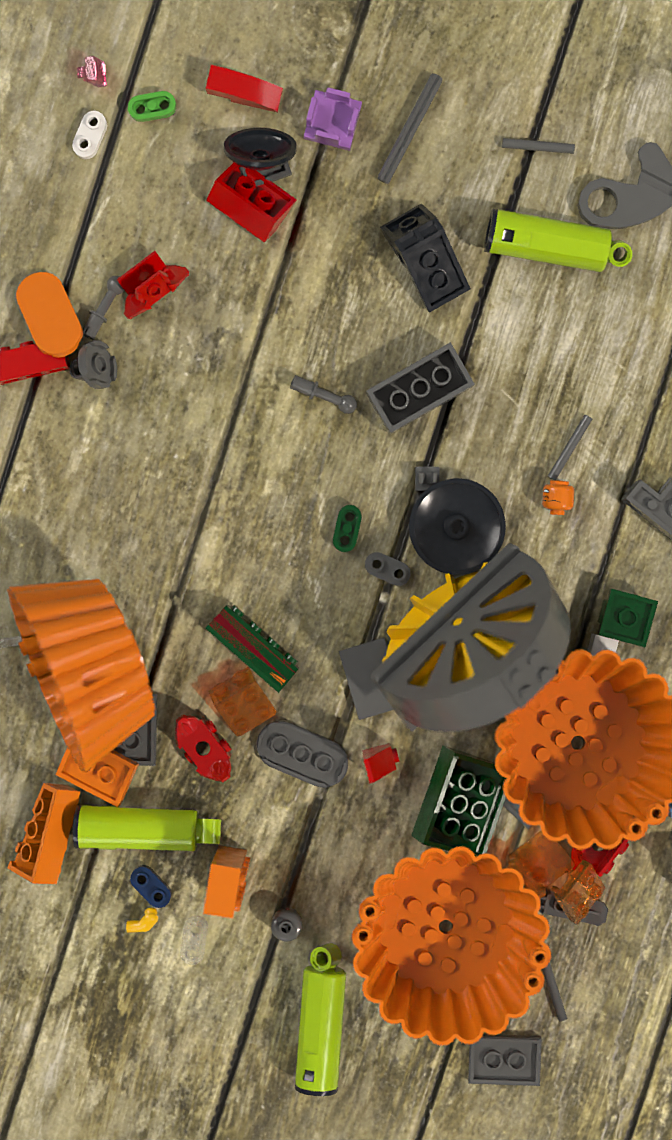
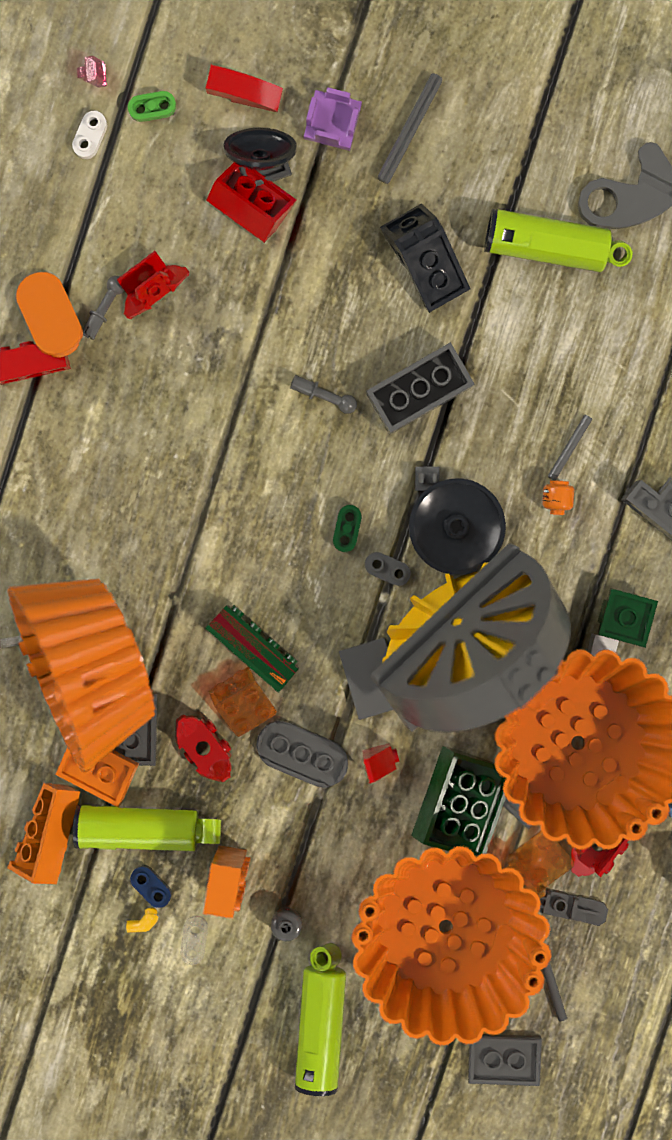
(95, 365): dark grey tile -> none
(538, 145): dark grey bar -> none
(579, 891): clear orange plate -> none

